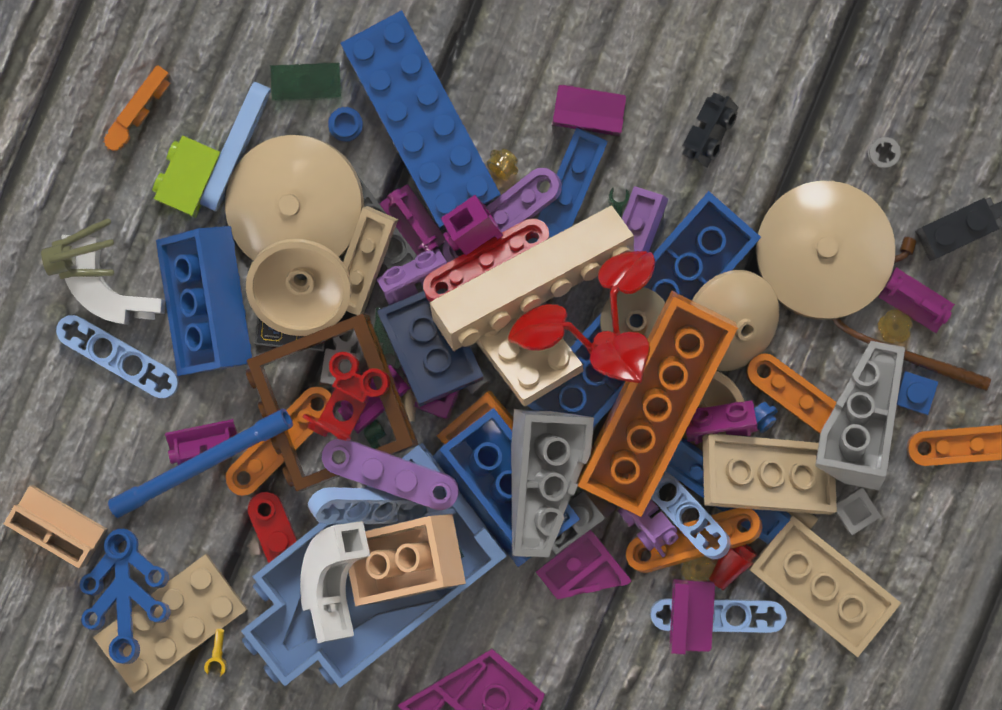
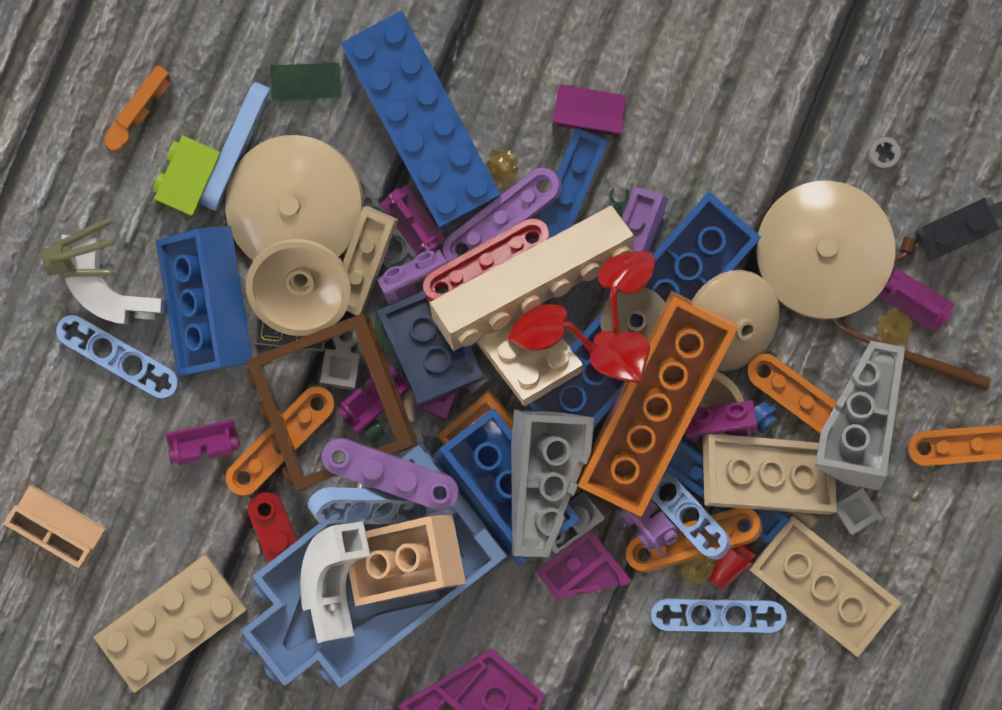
(121, 592): blue plant -> none
(217, 652): yellow hand -> none
(260, 431): blue piece -> none
(345, 124): blue plate -> none
(348, 387): red piece -> none
(470, 226): magenta brick -> none
(691, 616): magenta panel -> none
(705, 144): black hinge -> none
(916, 392): blue plate -> none

